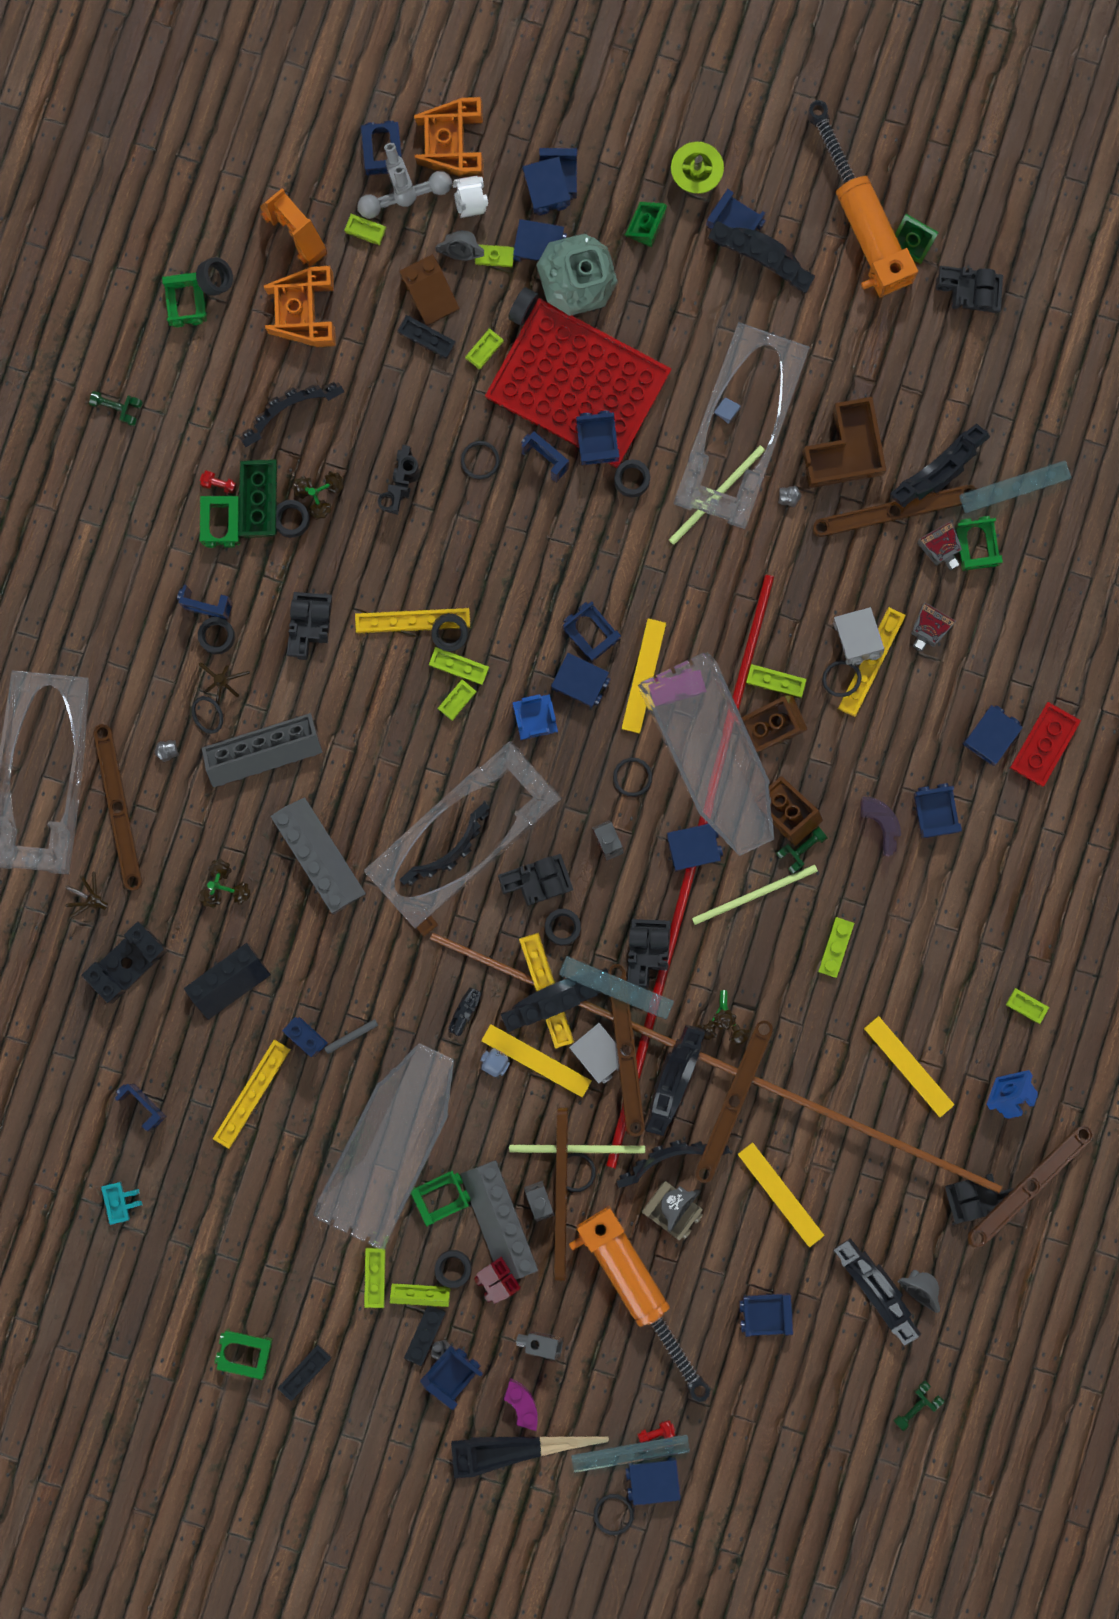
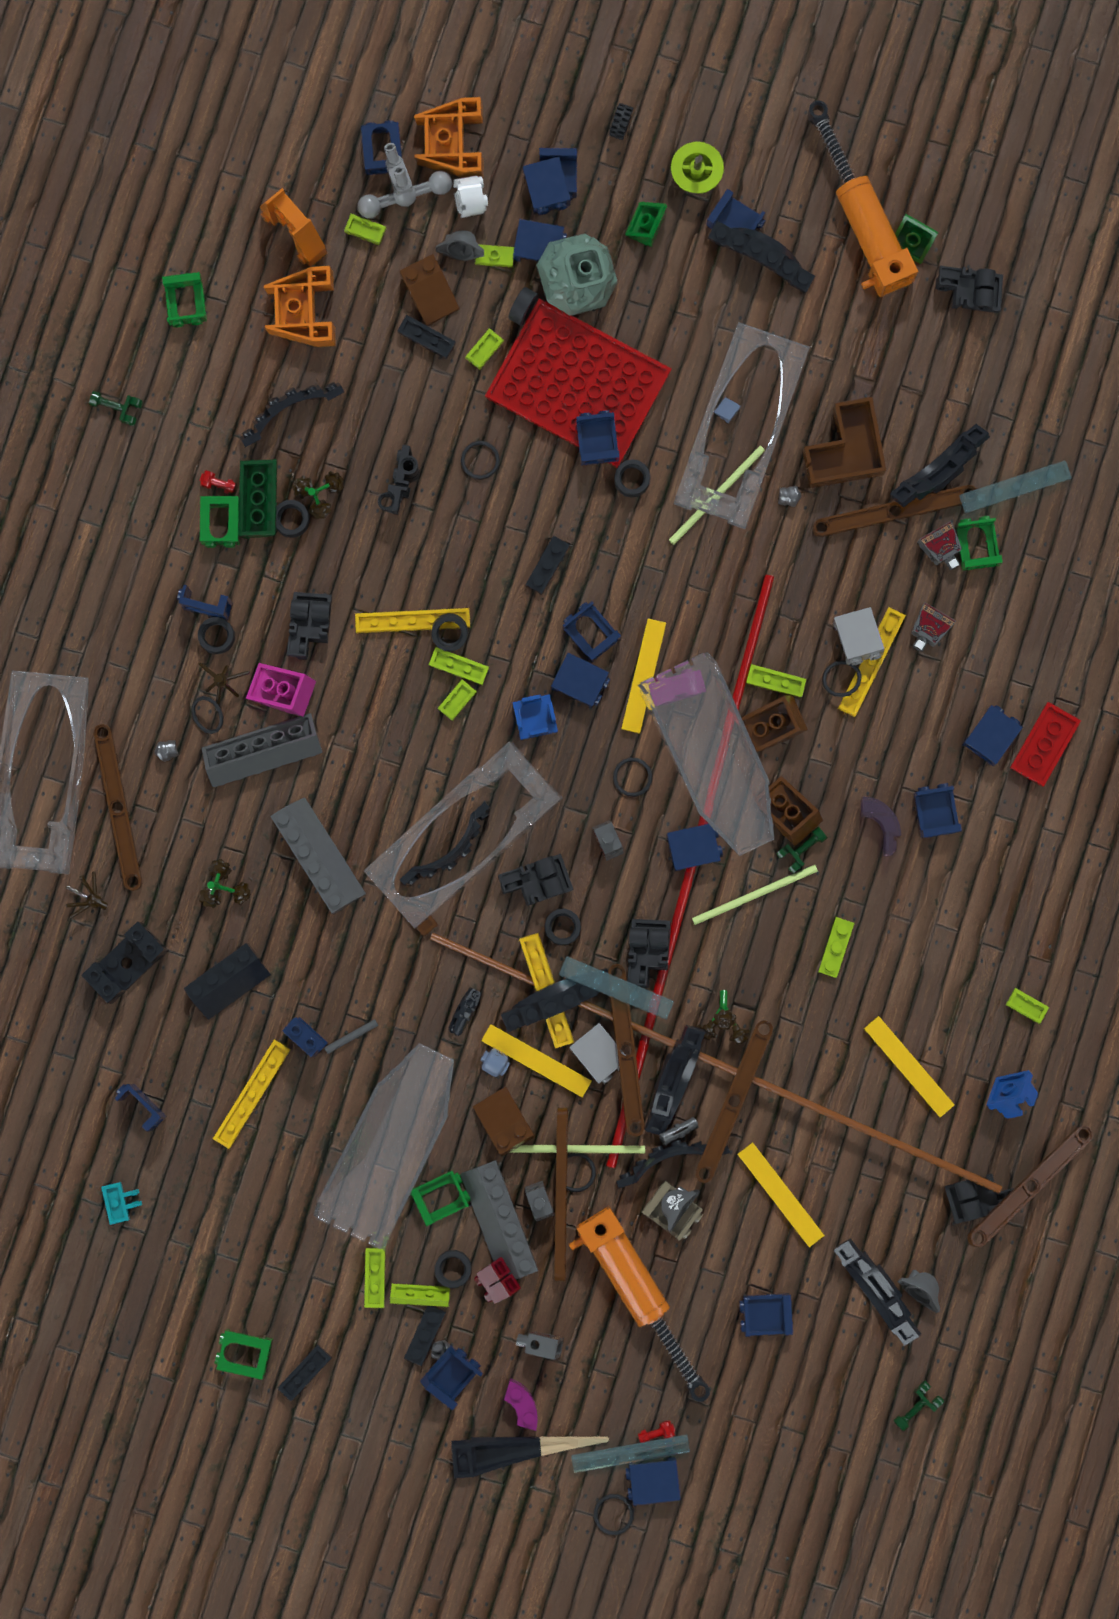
(204, 280): black tyre -> none
(281, 689): none -> dark pink slope
(503, 1121): none -> reddish brown slope
(547, 565): none -> black plate
(560, 463): dark blue panel -> none
(621, 121): none -> black tyre
(689, 1126): none -> dark grey pin

